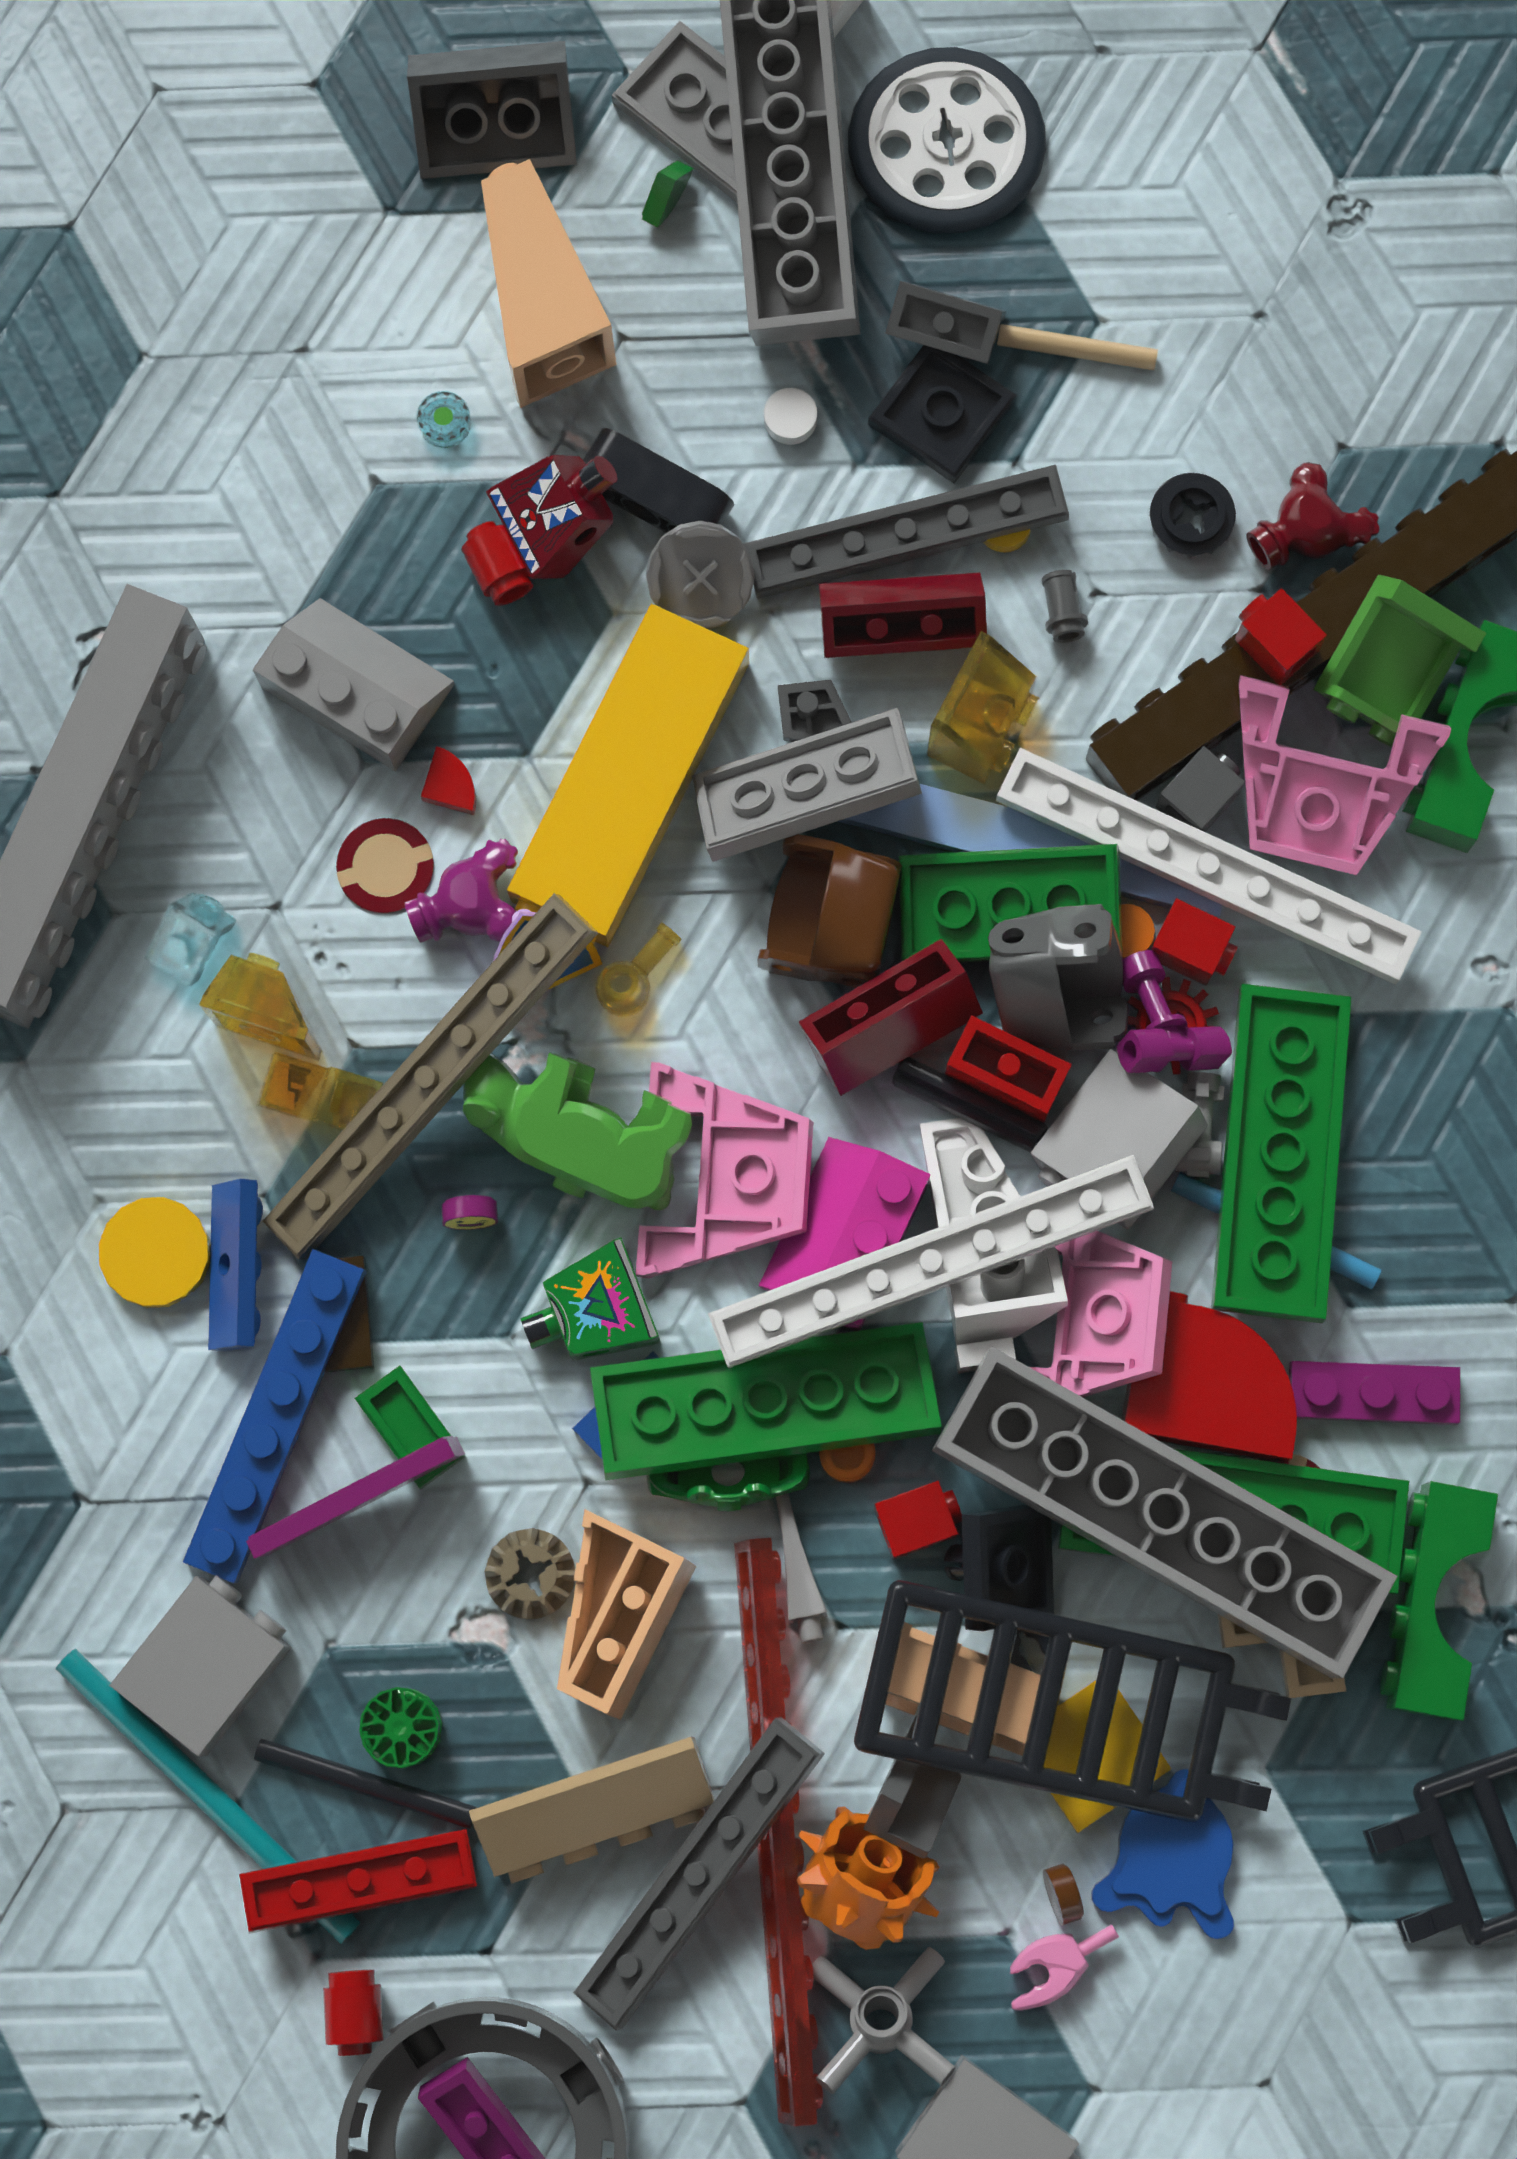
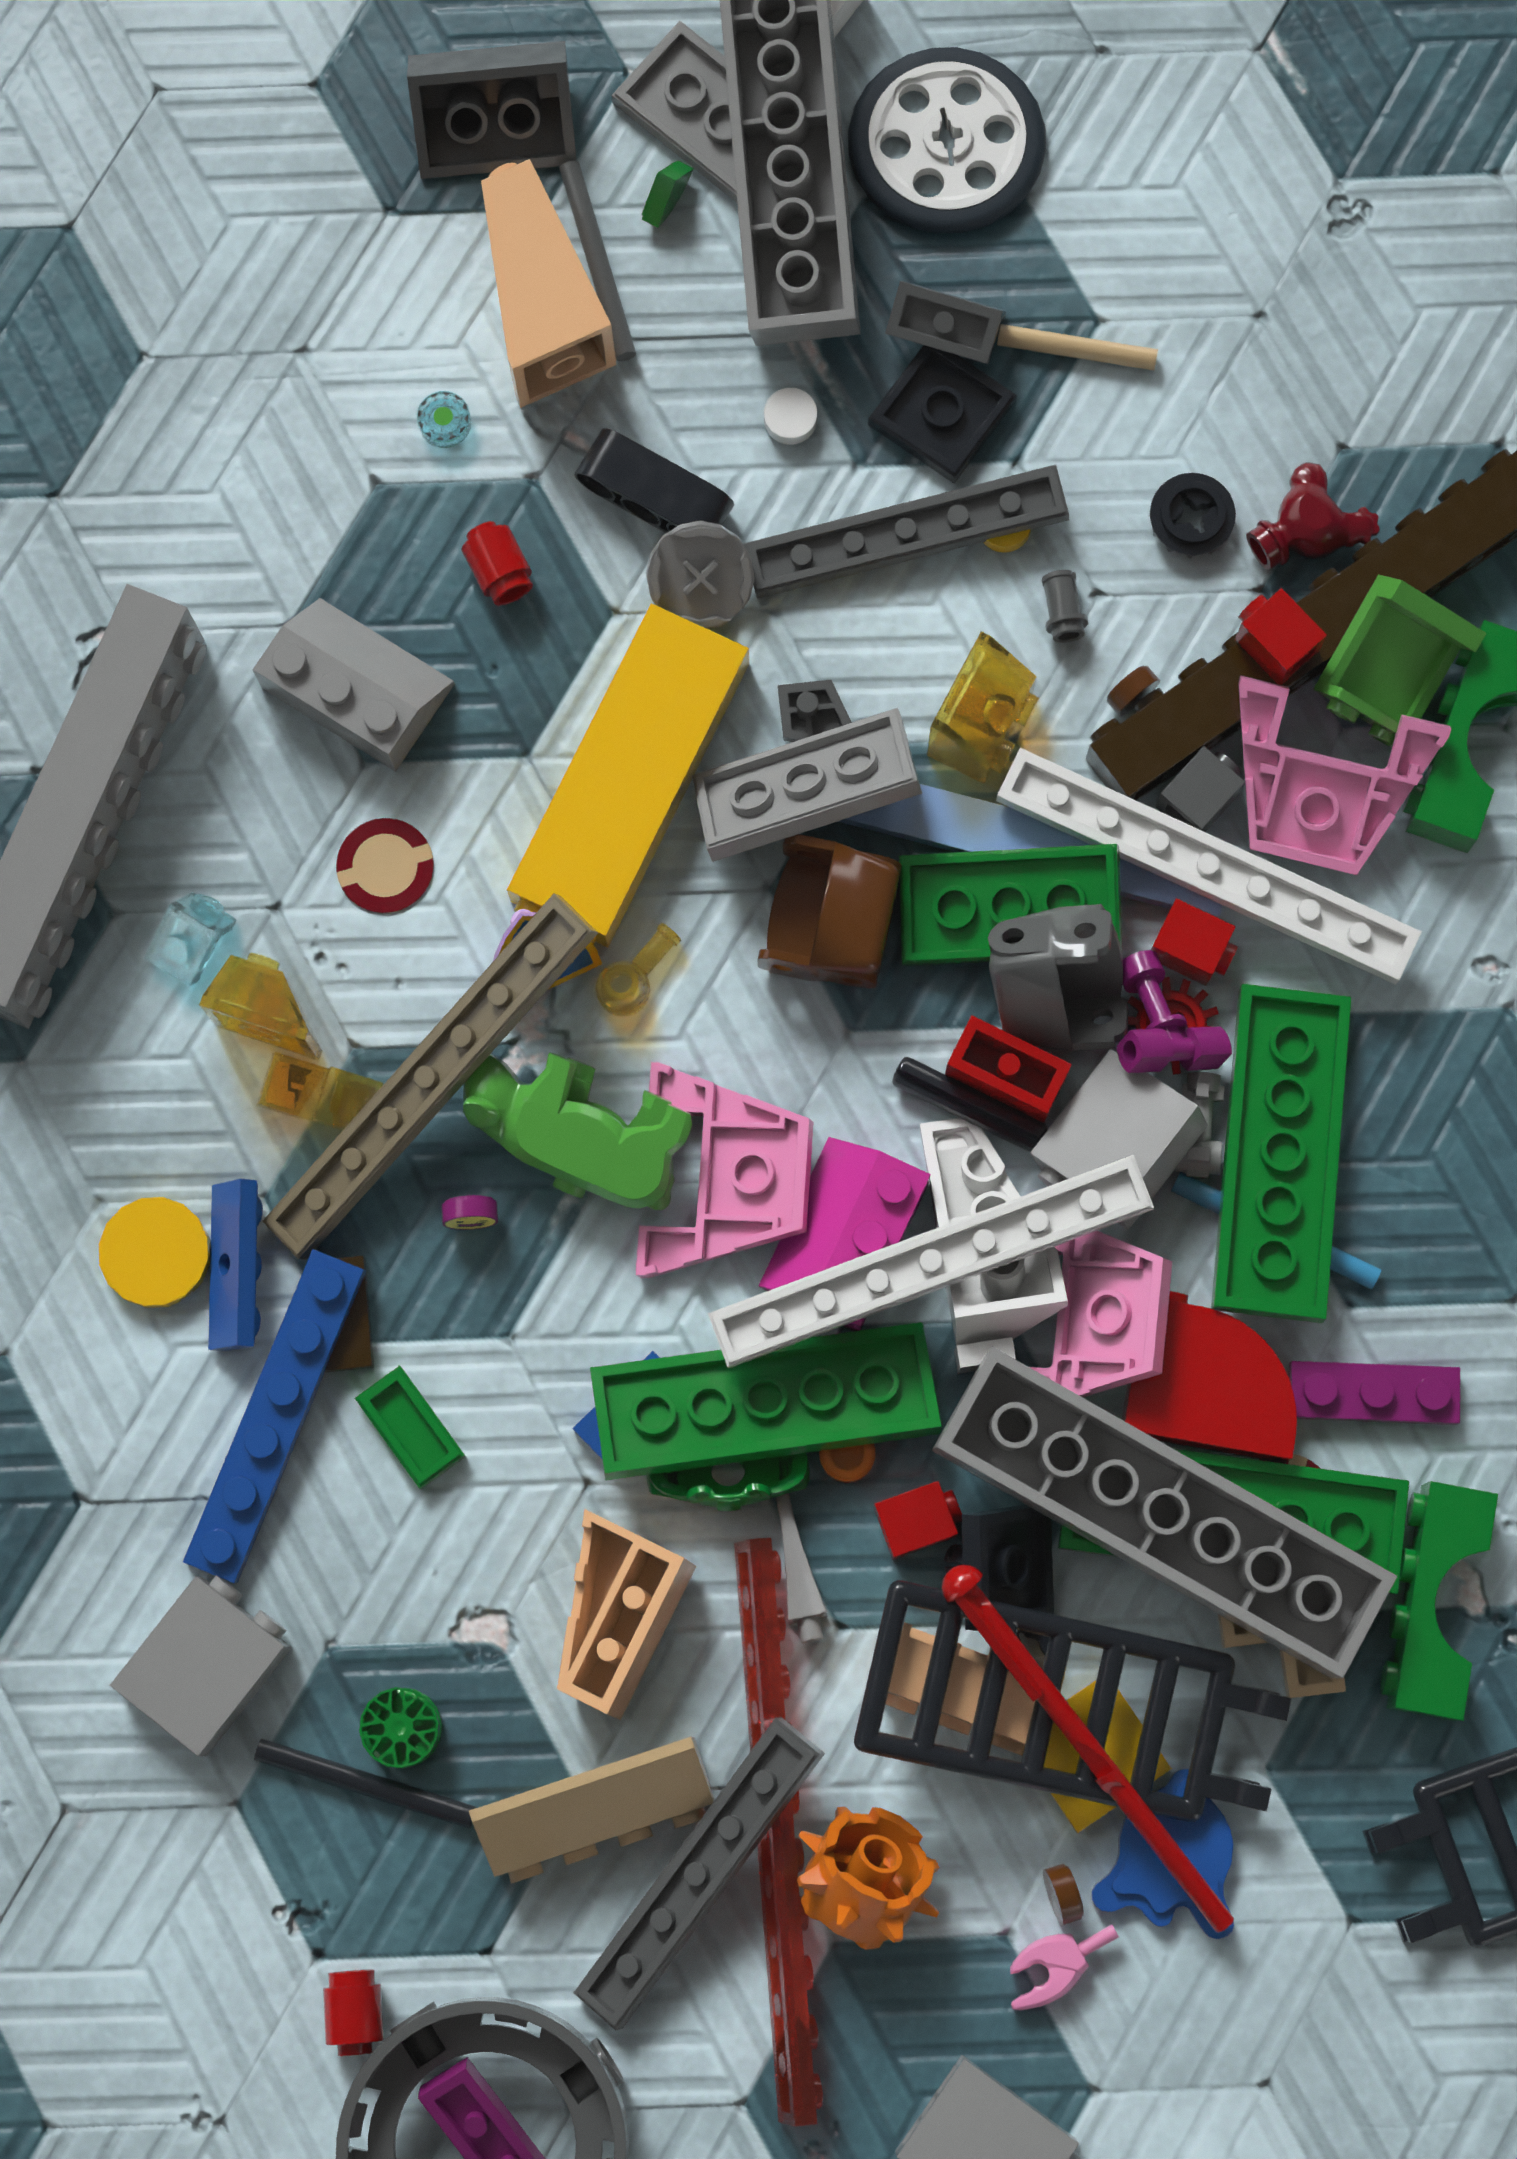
(186, 1775): teal piece -> none
(355, 1496): magenta tile -> none
(357, 1881): red tile -> none
(449, 783): red tile -> none
(467, 897): magenta animal -> none
(555, 511): dark red torso -> none
(555, 1581): dark tan gear -> none
(594, 1307): green torso -> none
(597, 258): none -> dark grey bar
(867, 2039): light grey bar -> none
(891, 1017): dark red brick -> none
(902, 614): dark red brick -> none
(912, 1804): dark grey panel -> none
(962, 1586): none -> red bar
(1132, 689): none -> reddish brown tile
(1136, 929): orange tile -> none

